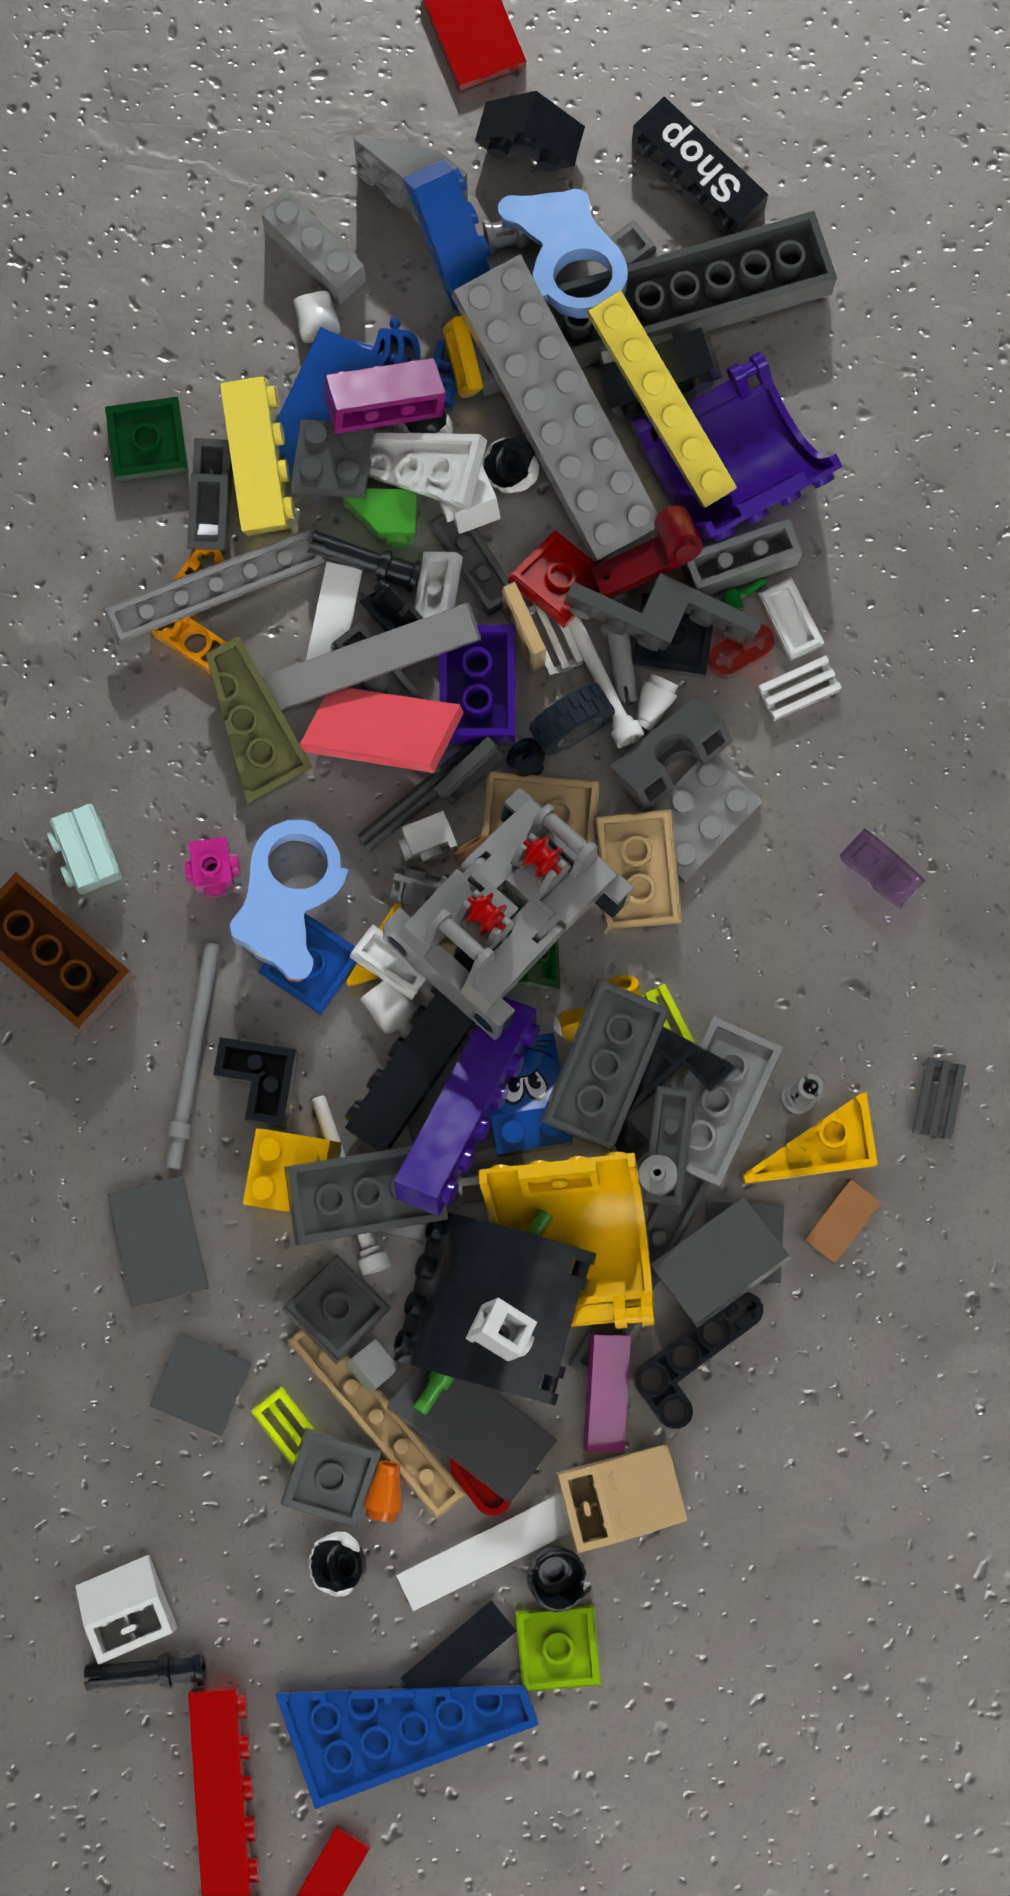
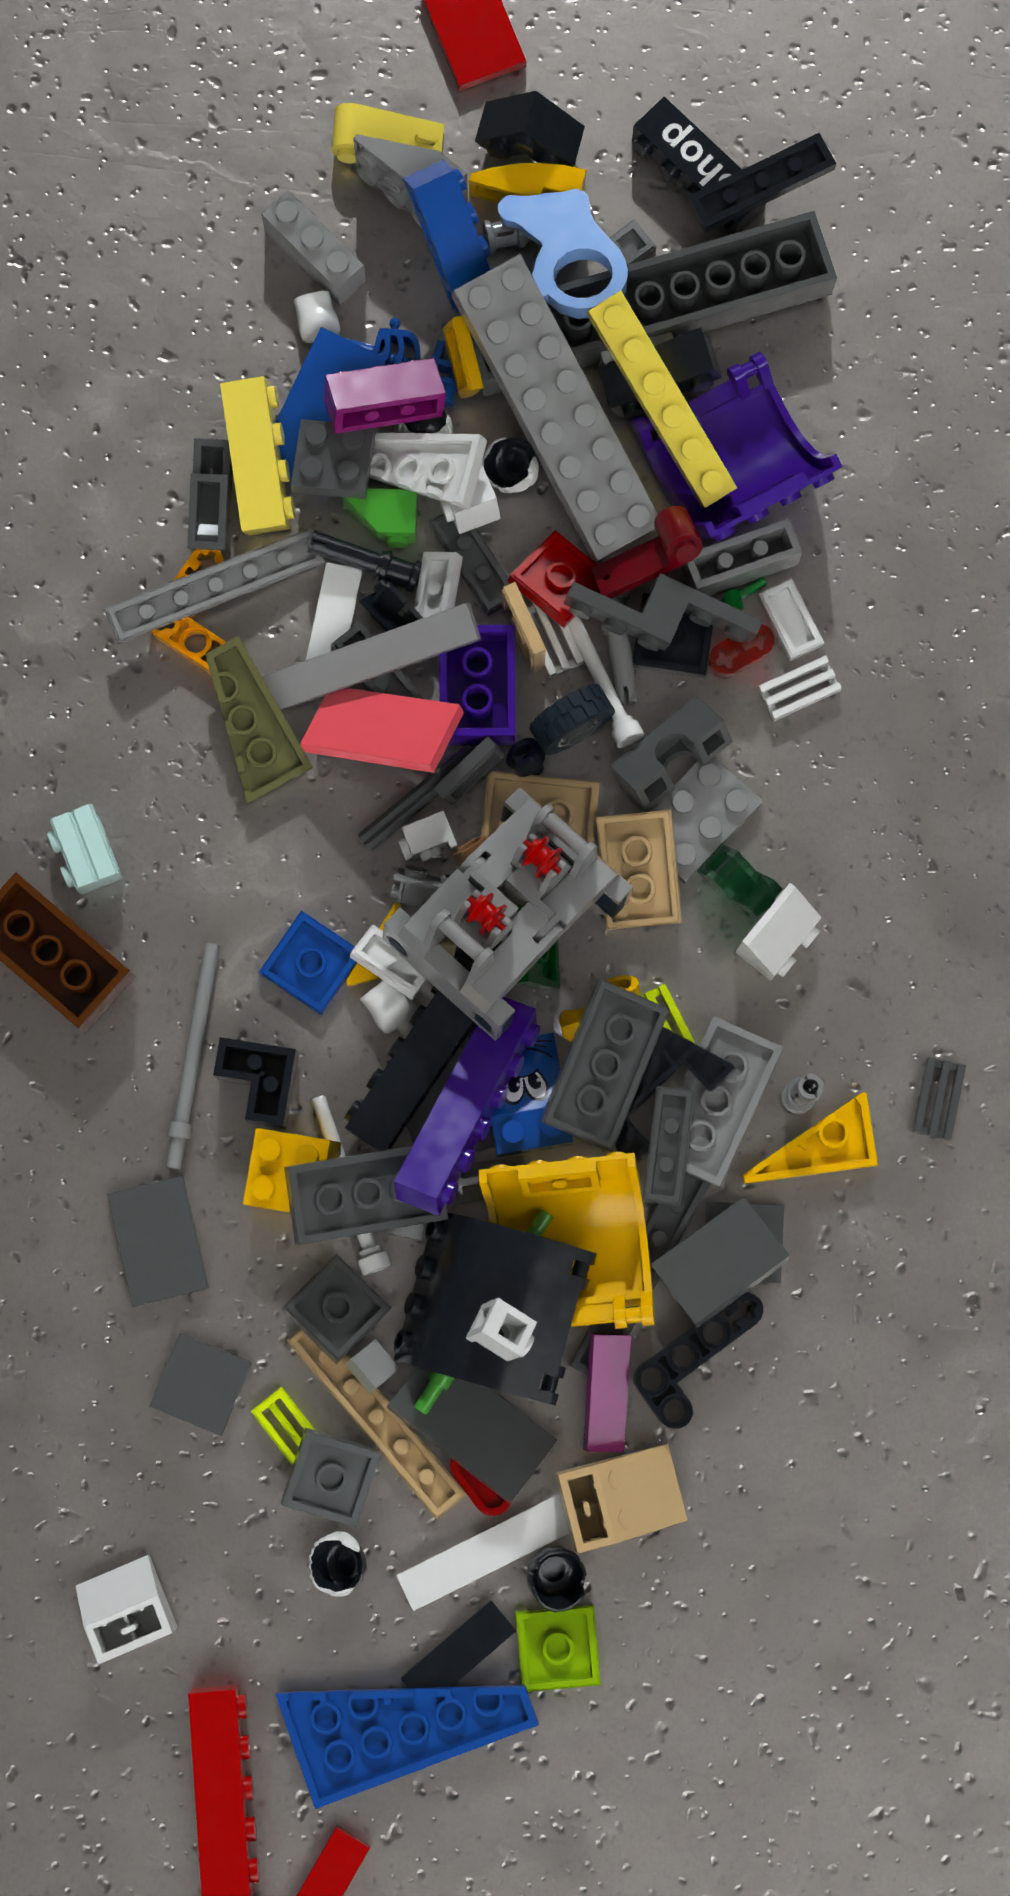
(146, 439): dark green plate -> none
(164, 1671): black pin -> none
(205, 855): dark pink brick -> none
(273, 914): light blue animal -> none
(381, 124): none -> light yellow door
(384, 1494): orange cone -> none
(525, 180): none -> yellow slope
(654, 701): white cone -> none
(658, 1184): light grey tile -> none
(739, 882): none -> clear green brick
(761, 182): none -> black plate
(779, 933): none -> white slope
(842, 1221): medium nougat tile -> none
(882, 868): clear purple slope -> none

